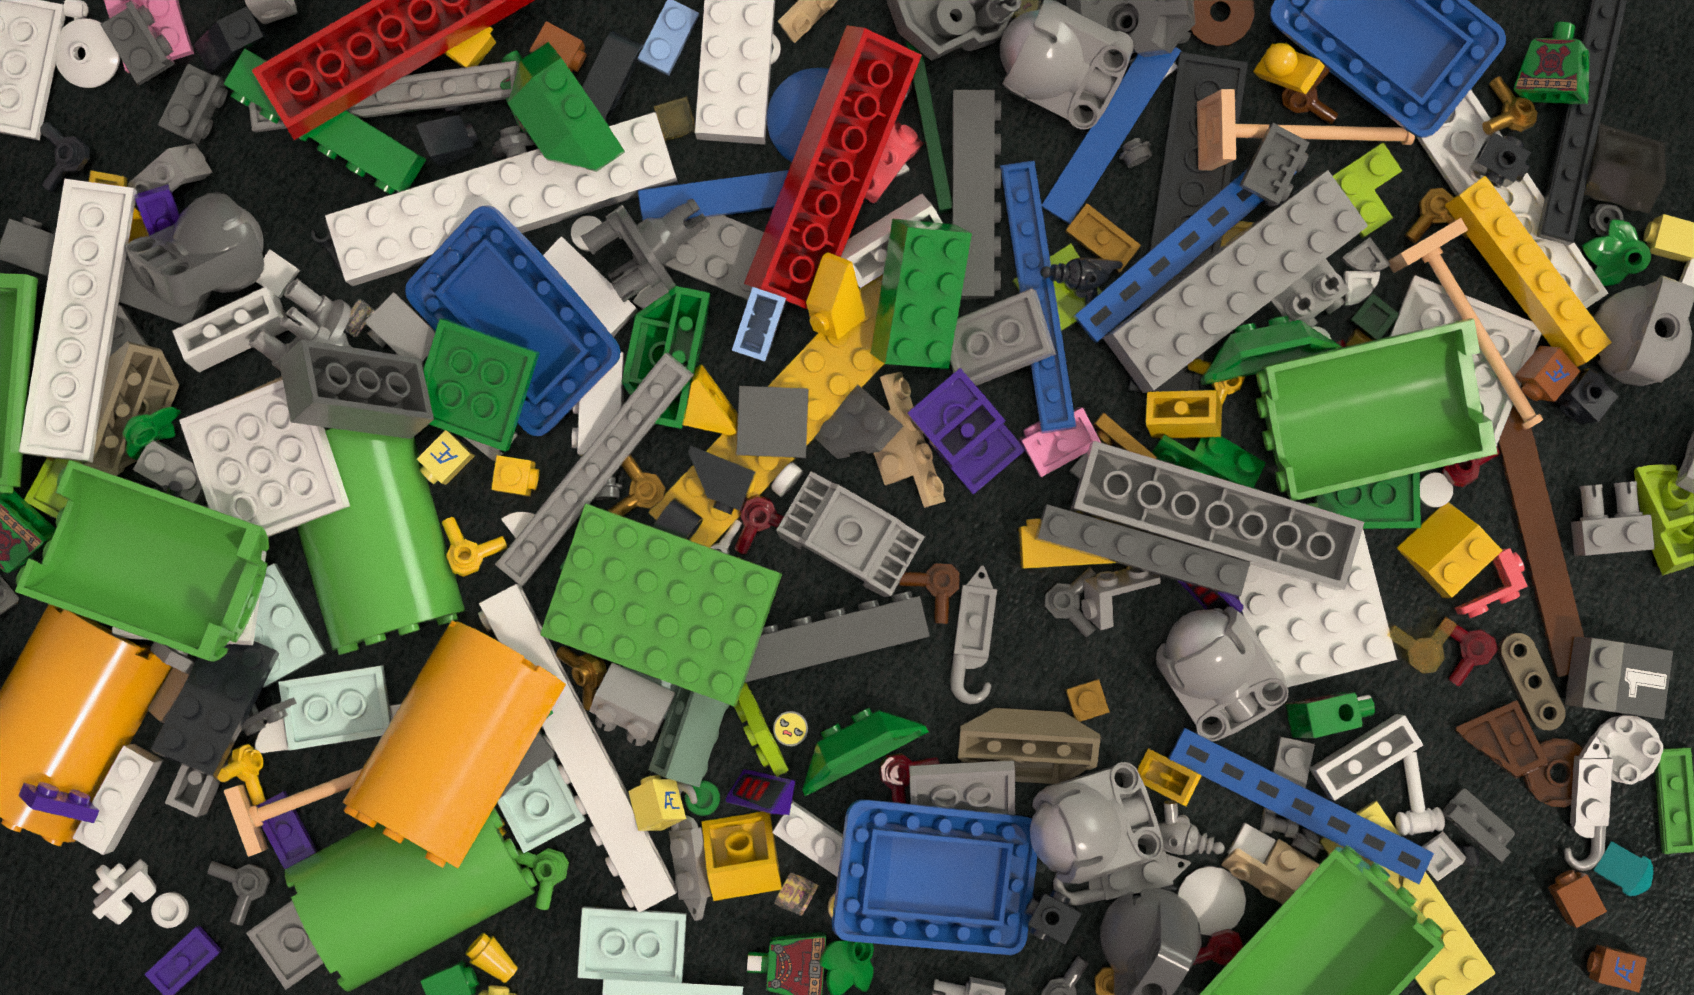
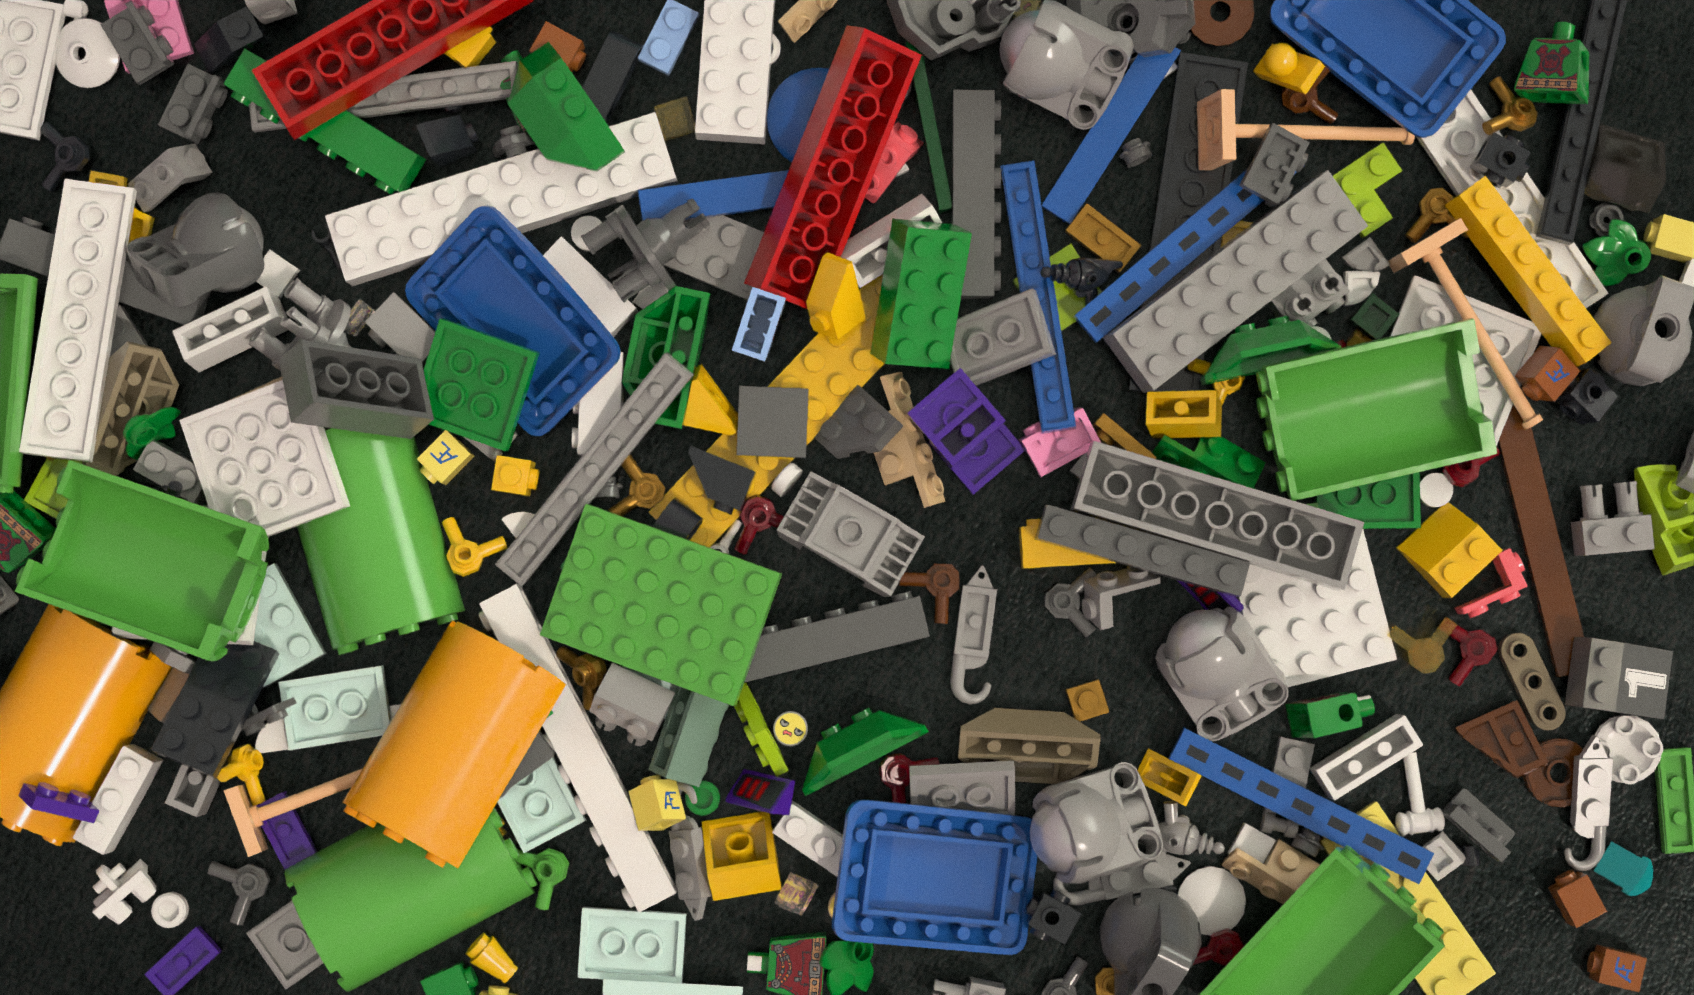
(157, 208): dark purple plate -> none

